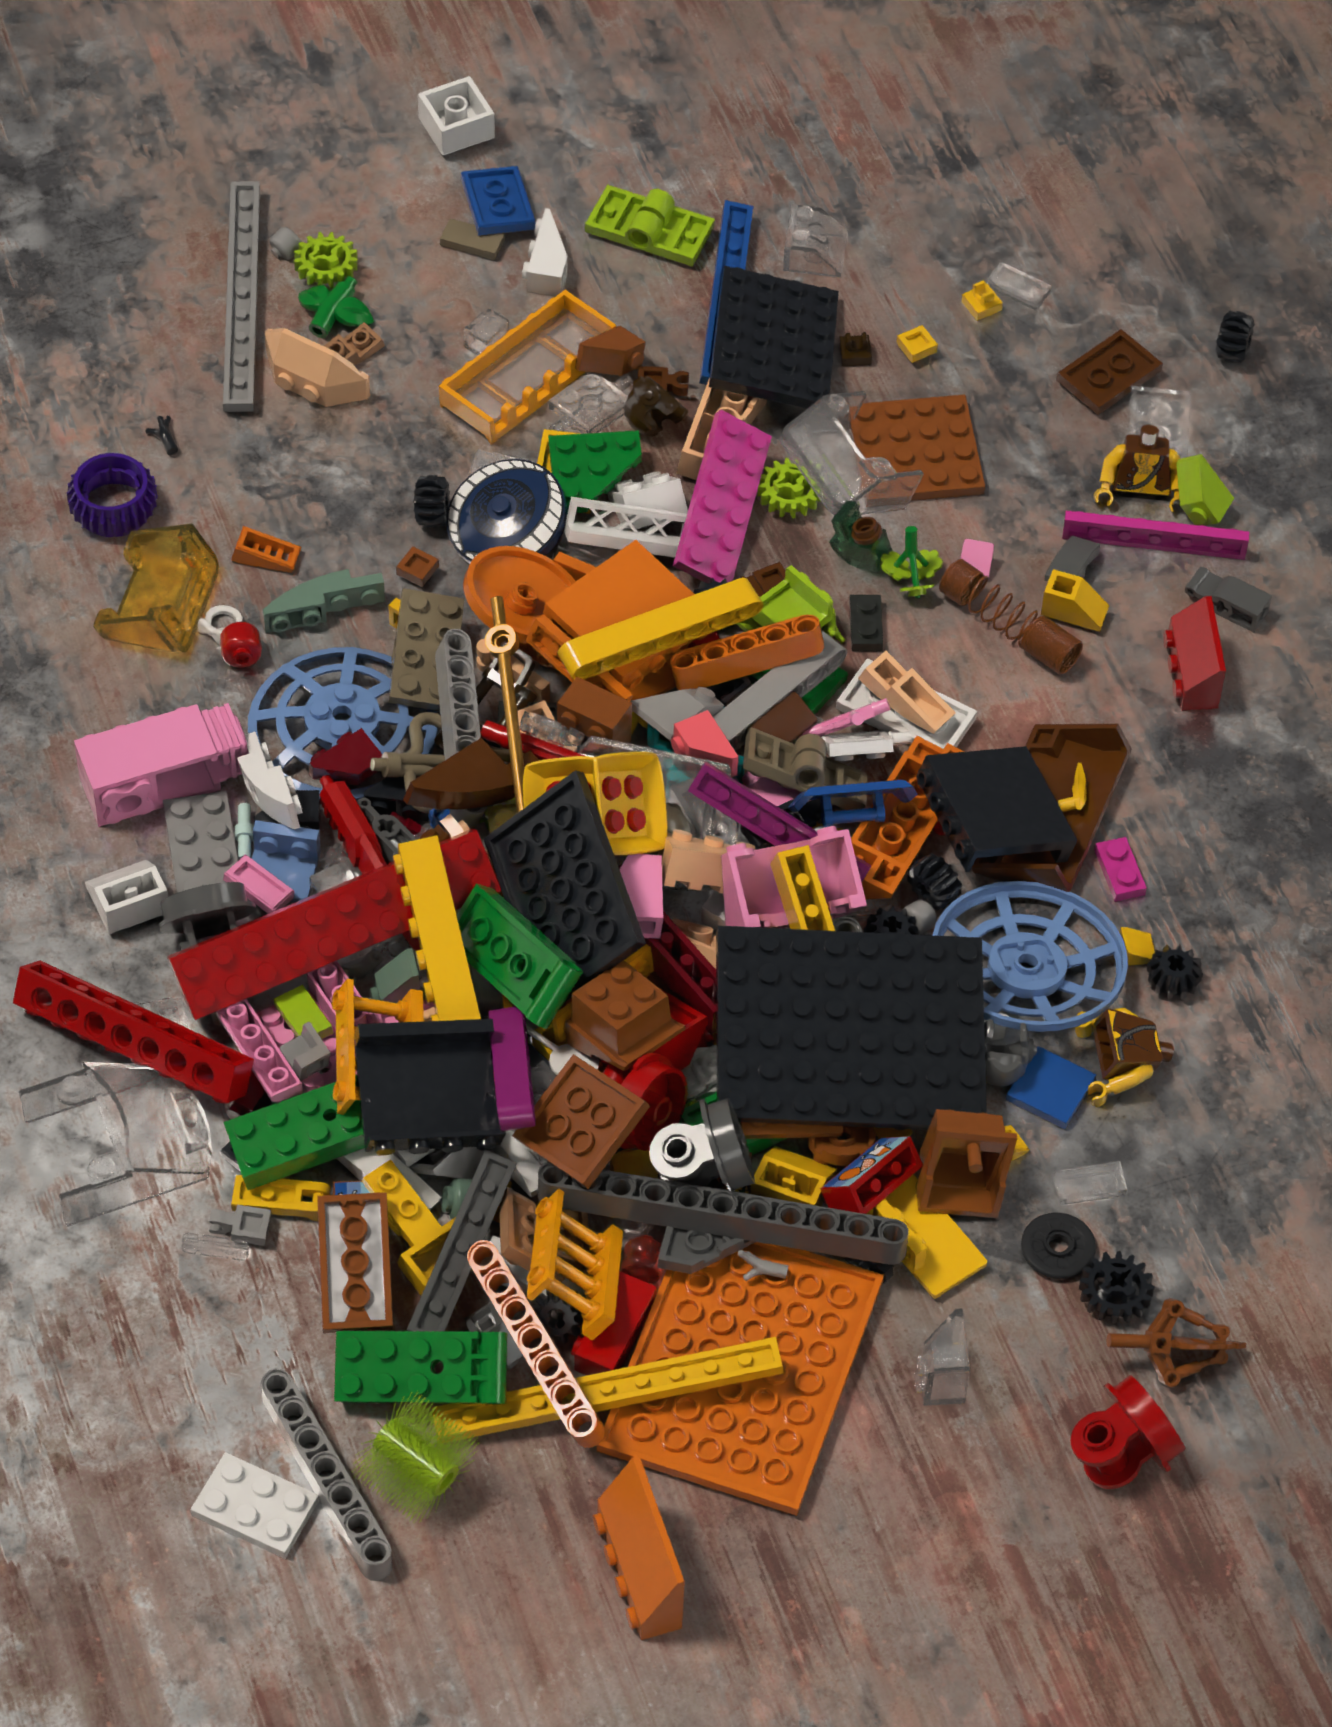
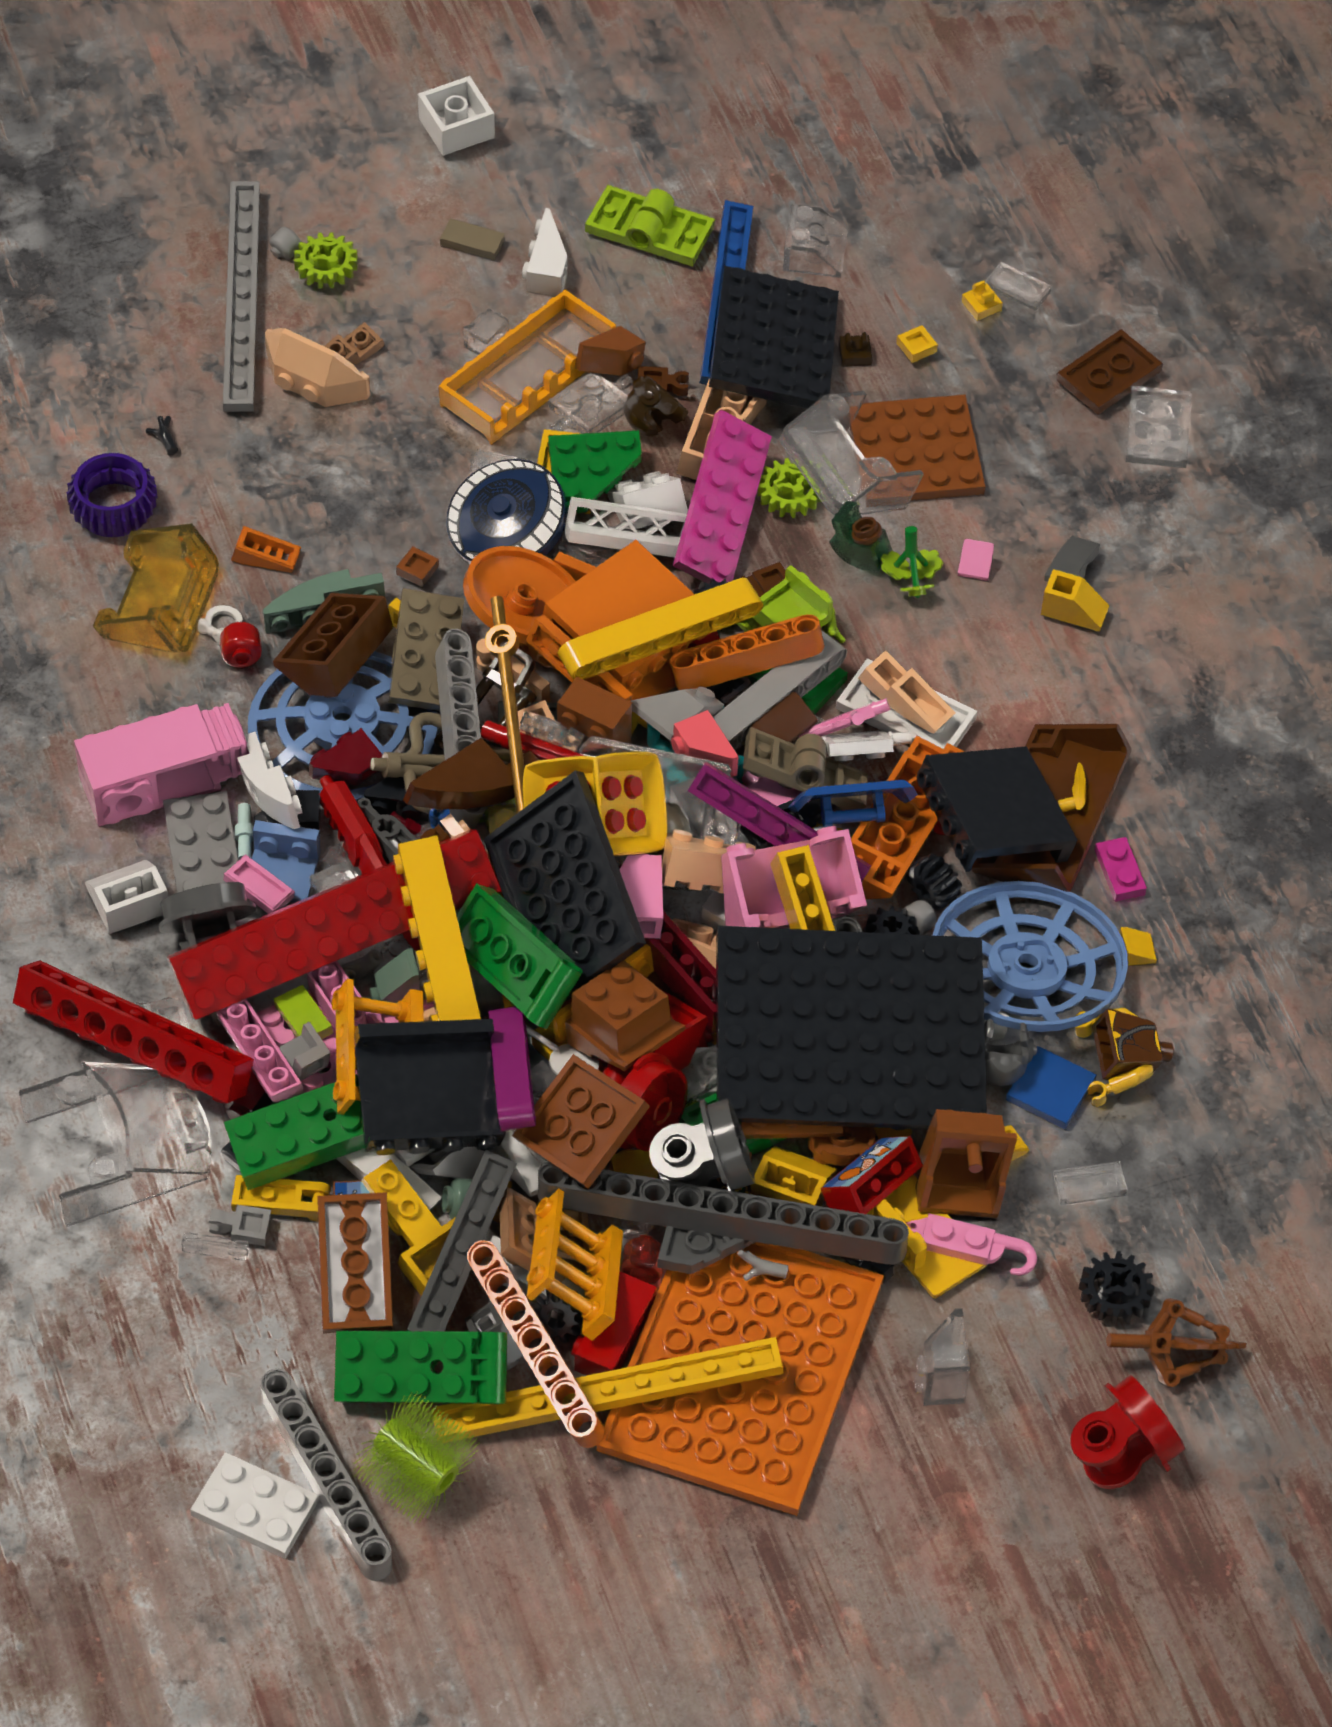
(334, 305): green plant -> none
(335, 643): none -> reddish brown slope
(431, 500): black gear -> none
(498, 200): blue tile -> none
(641, 1553): orange slope -> none
(866, 623): pearl dark grey plate -> none
(971, 1242): none -> bright pink plate
(1040, 638): dark orange piece -> none
(1063, 1227): black wheel -> none
(1141, 466): torso -> none
(1156, 535): dark pink plate -> none
(1174, 972): black gear -> none
(1196, 656): red slope -> none
(1201, 491): lime slope -> none
(1231, 598): dark grey piece -> none
(1235, 336): black gear -> none

